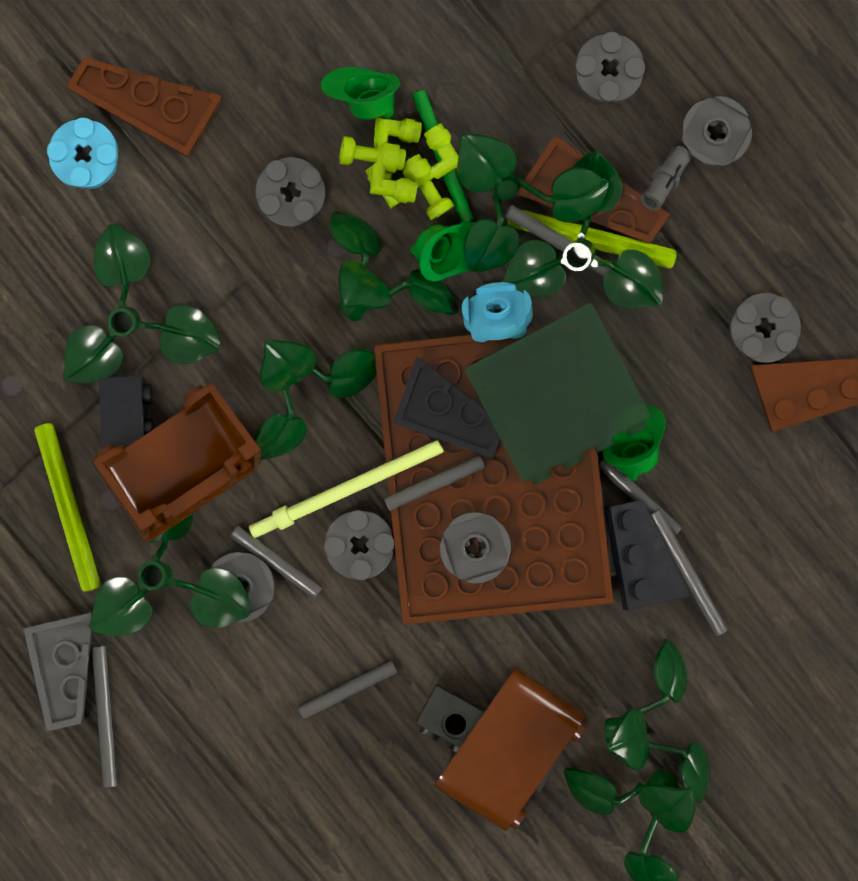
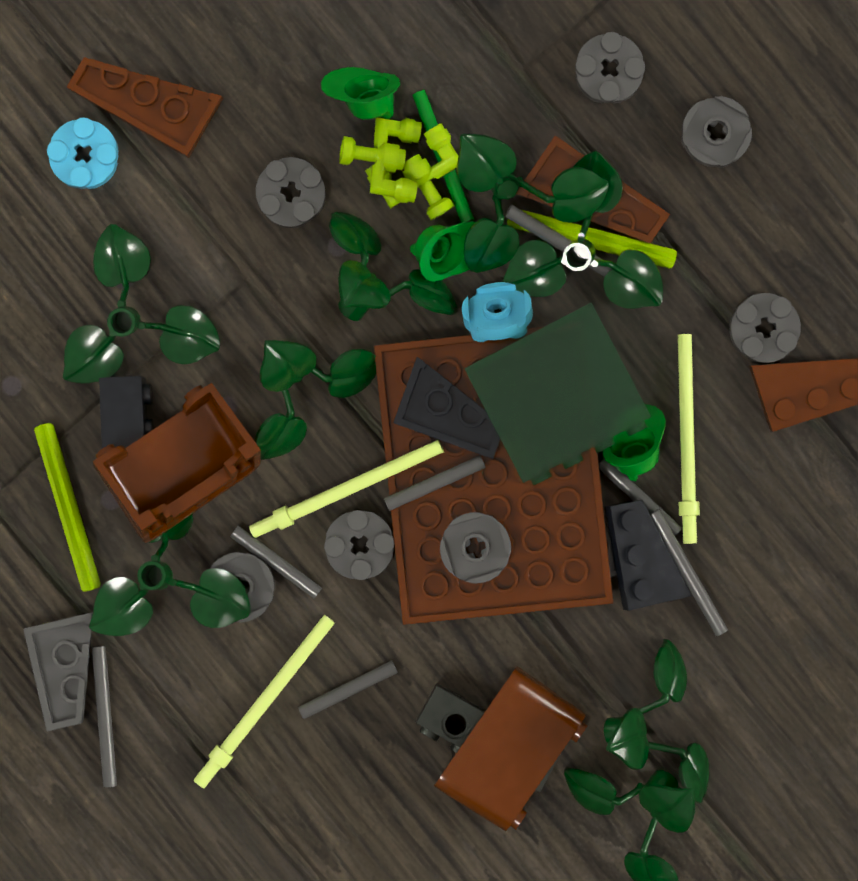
(221, 755): none -> yellowish green bar
(666, 178): dark grey pin -> none
(689, 507): none -> yellowish green bar

